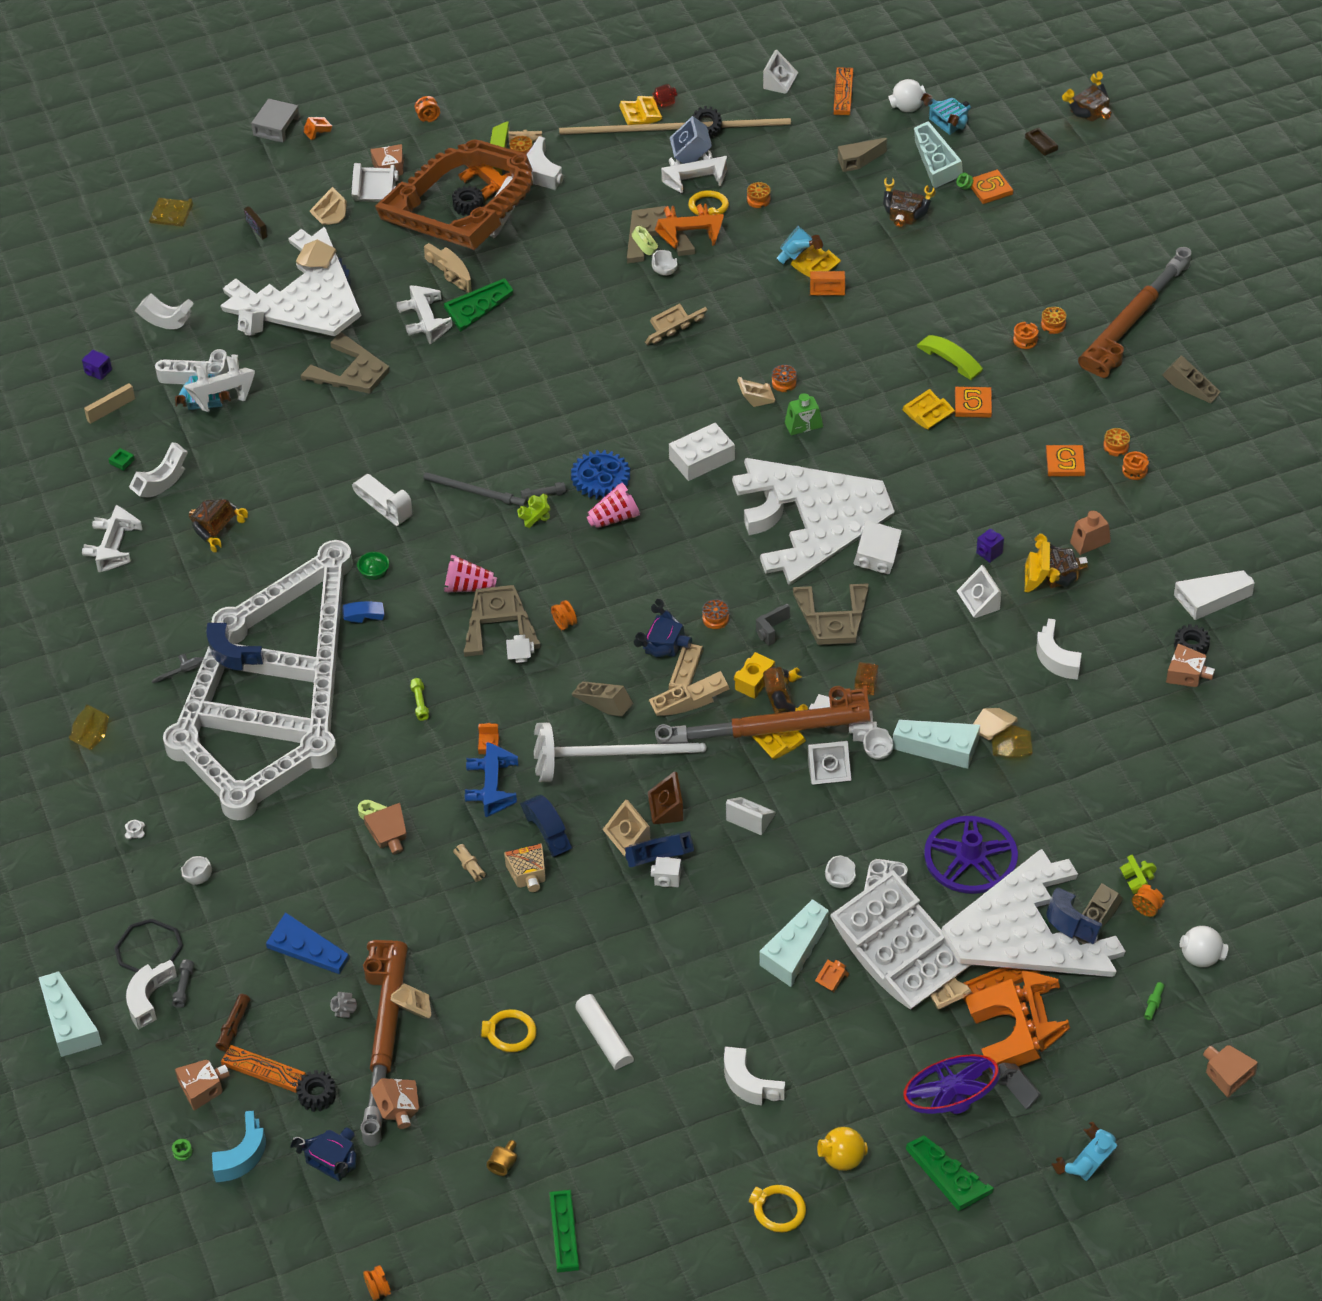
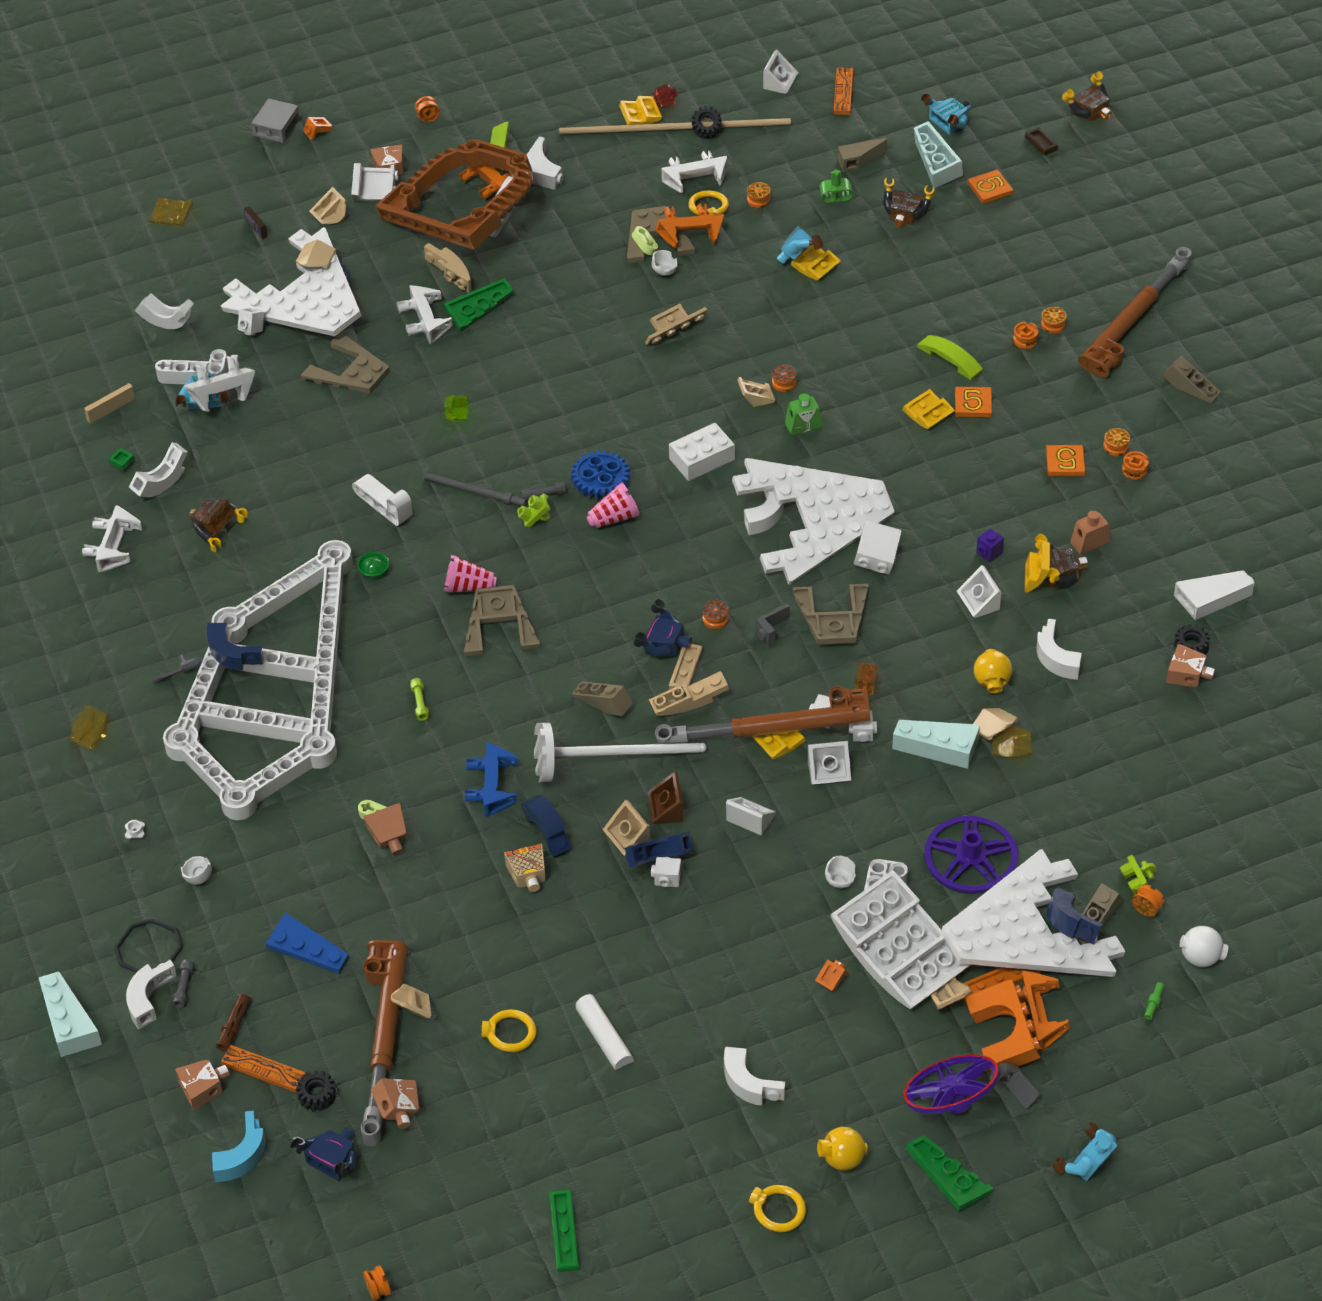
(96, 364): dark purple brick -> none
(180, 1144): bright green bush -> none
(343, 1004): light grey gear -> none
(358, 610): blue slope -> none
(456, 407): none -> clear neon green panel
(461, 195): black tyre -> none
(469, 862): tan pin -> none
(487, 733): orange bracket -> none
(502, 1159): pearl gold piece -> none
(519, 648): white brick -> none
(521, 146): wheel -> none
(533, 135): tan pin -> none
(563, 615): orange wheel -> none
(690, 141): sand blue brick -> none
(750, 678): yellow brick -> none
(779, 690): torso -> none
(794, 943): light aqua wedge -> none
(827, 282): orange panel -> none
(836, 189): none -> bright green beam
(878, 743): white hair -> none
(907, 95): white brick -> none
(968, 181): bright green bush -> none
(993, 670): none -> yellow brick
(1229, 1068): nougat torso -> none

